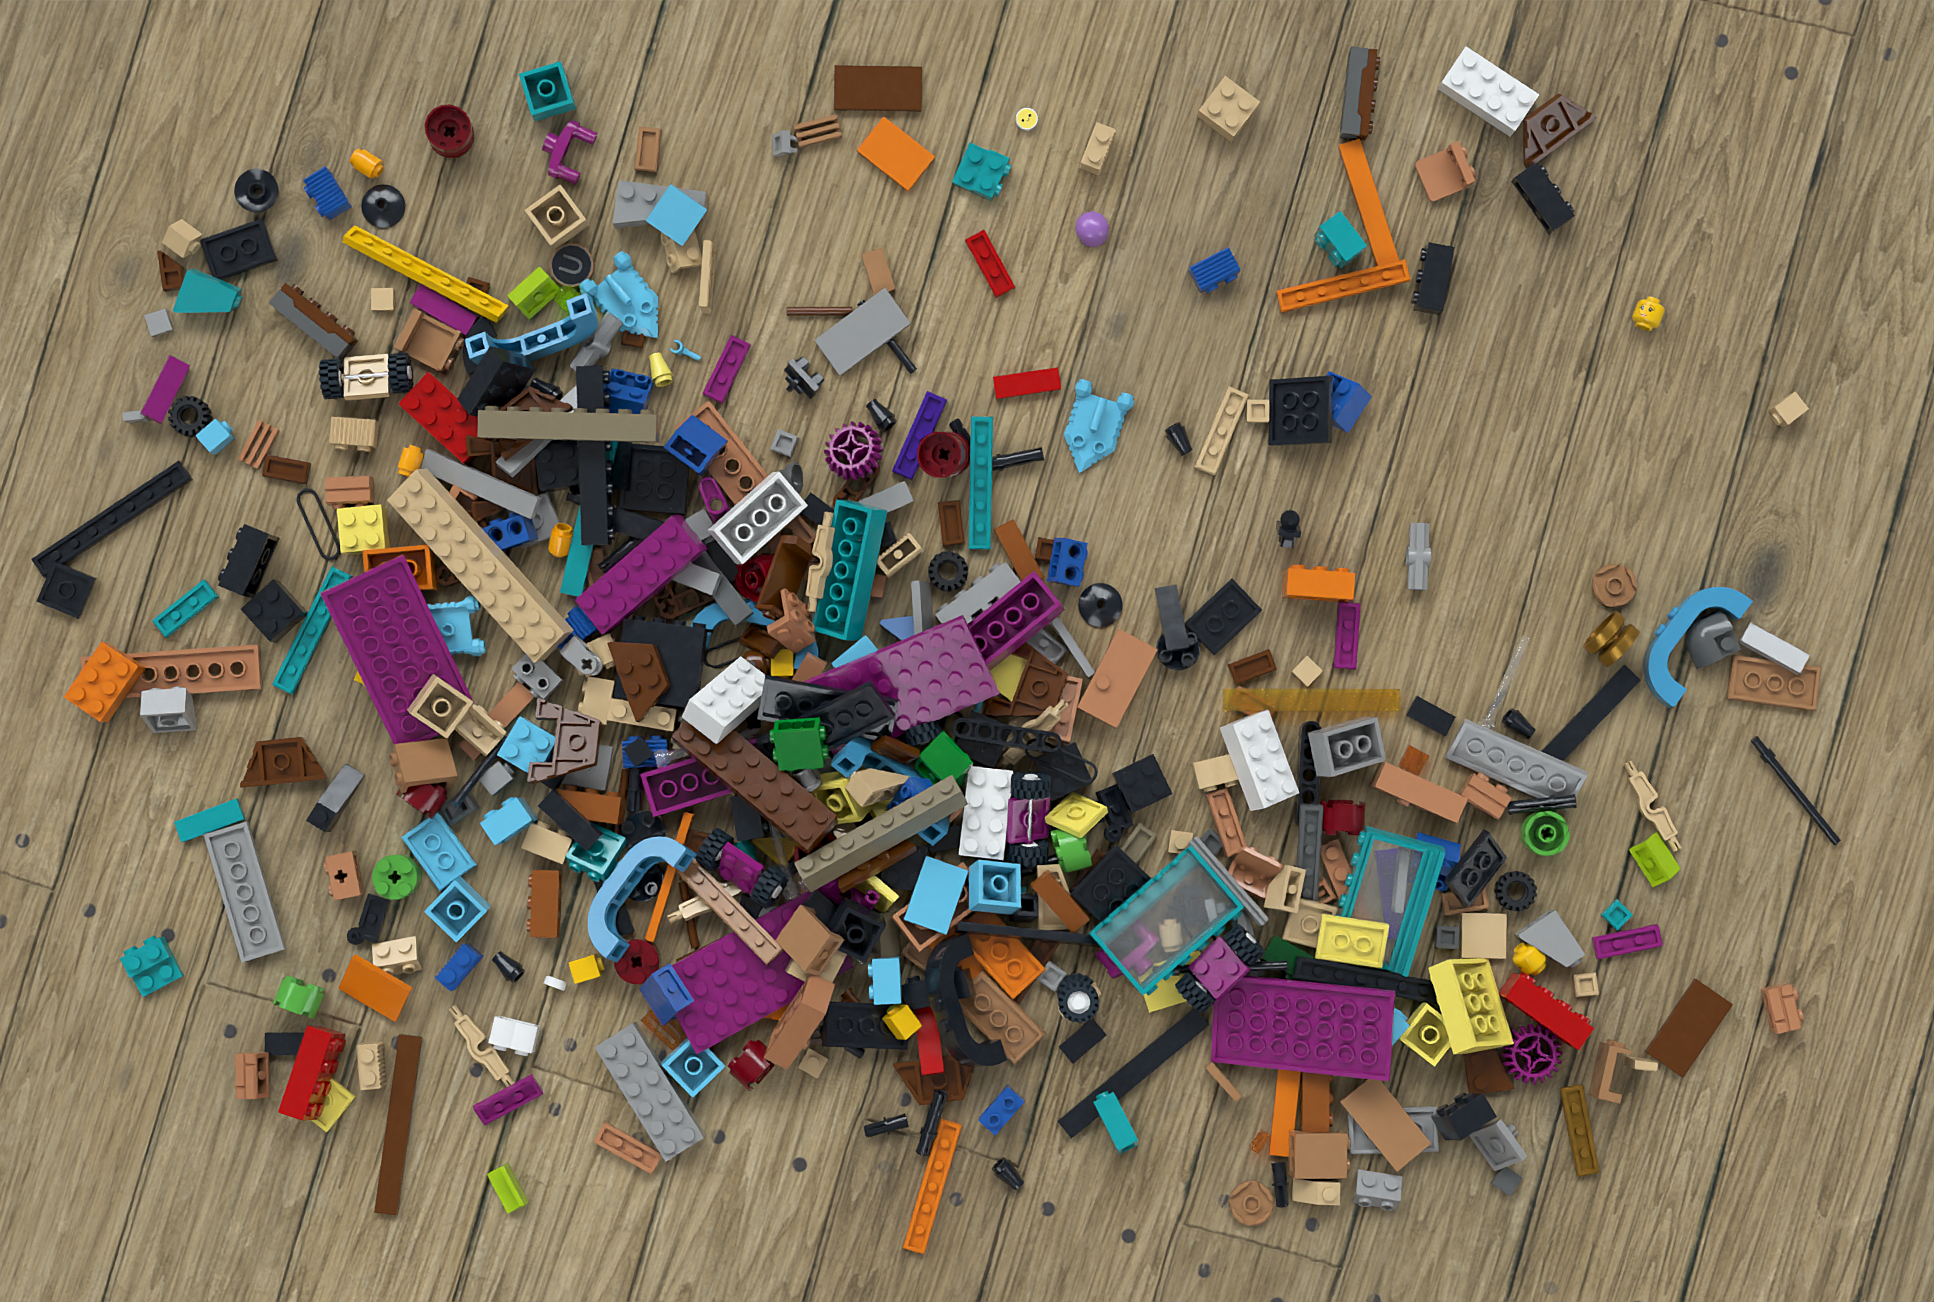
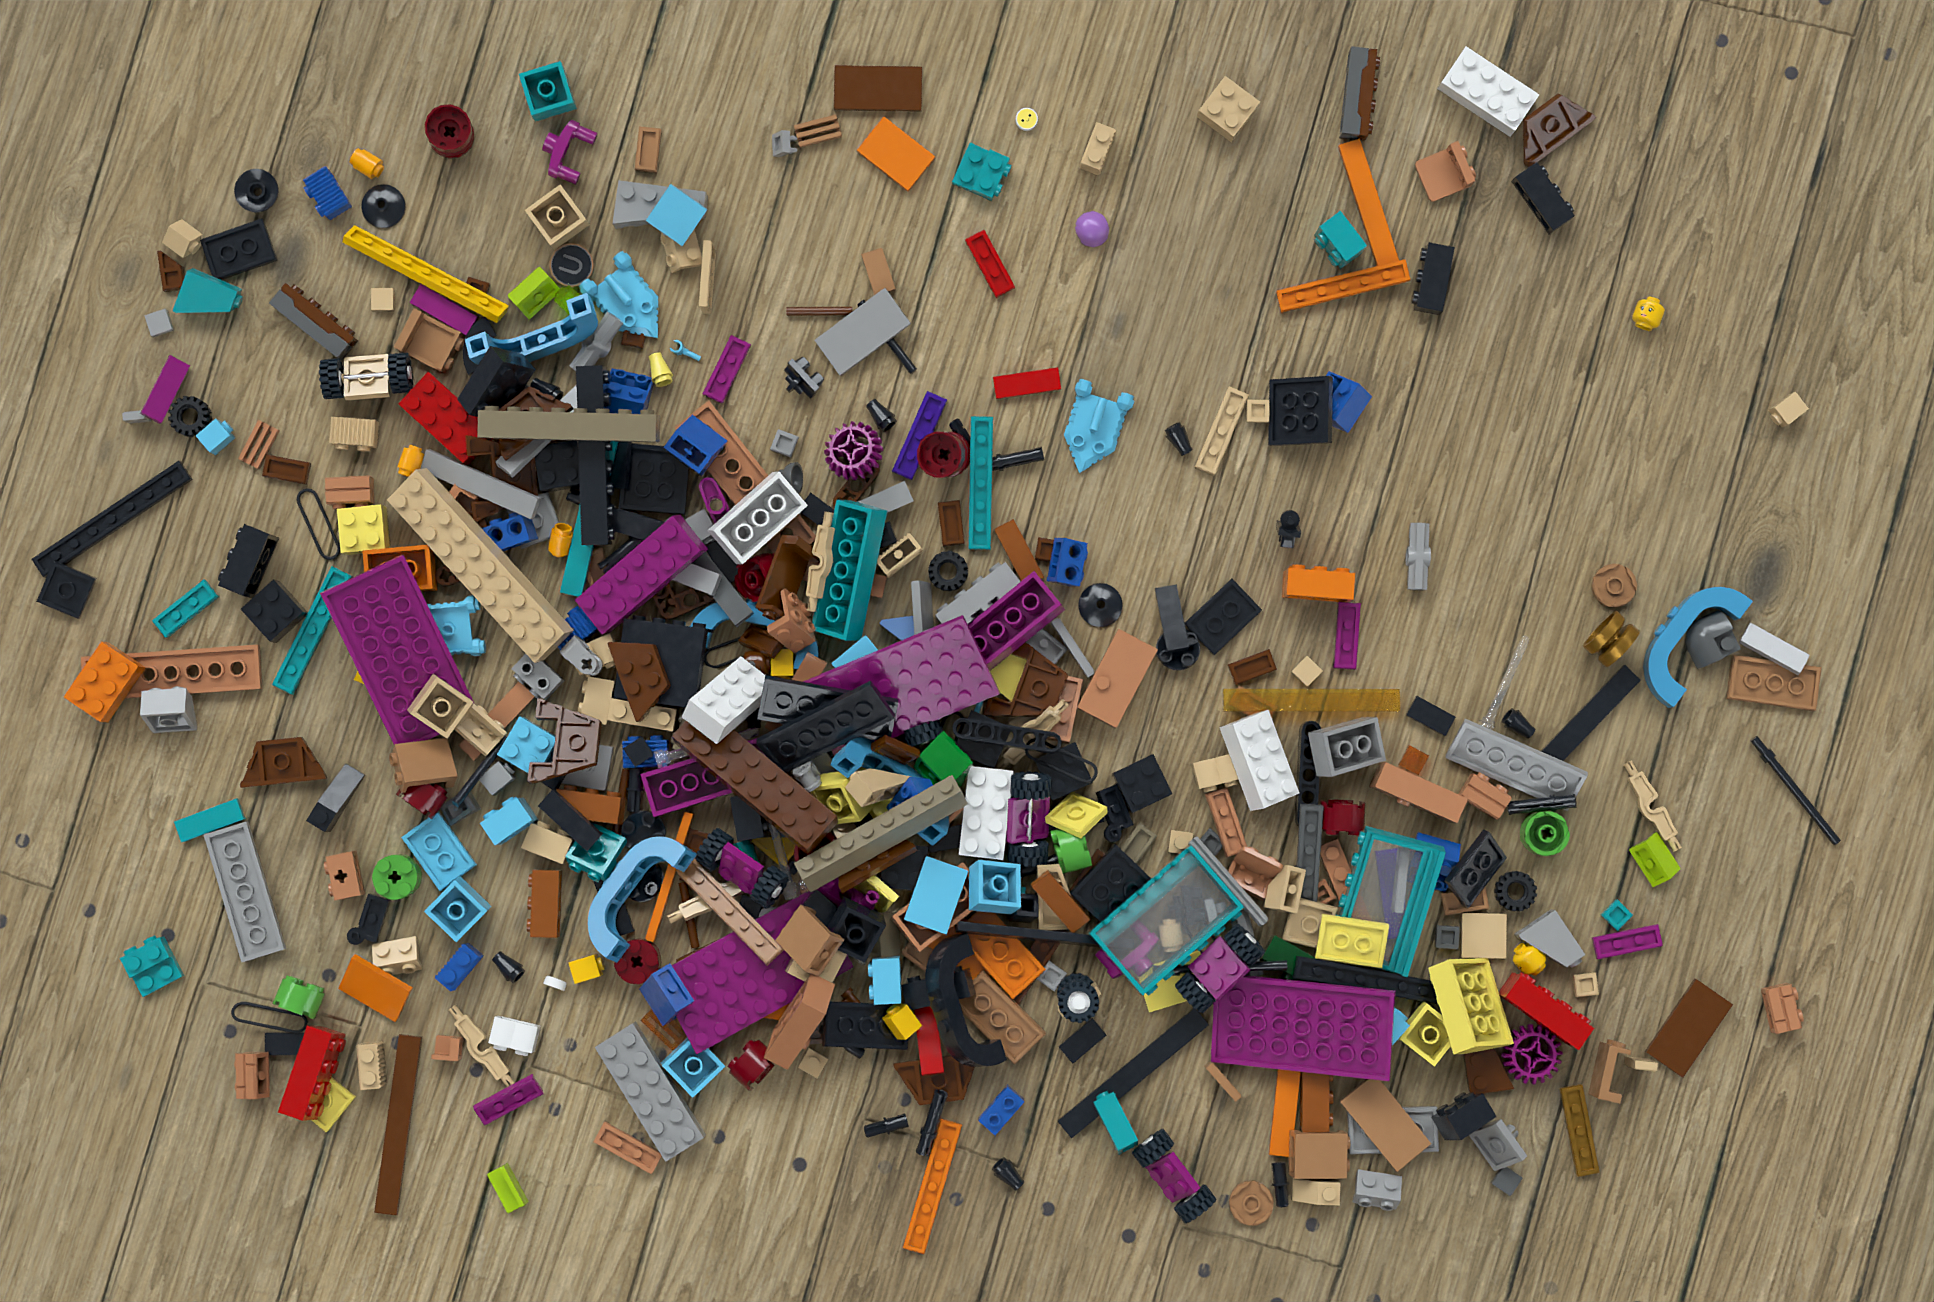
(265, 1025): none -> black piece
(448, 1048): none -> nougat panel
(799, 744): green brick -> none
(1173, 1176): none -> plate
(1214, 270): blue brick -> none
(1259, 1141): clear orange tile -> none

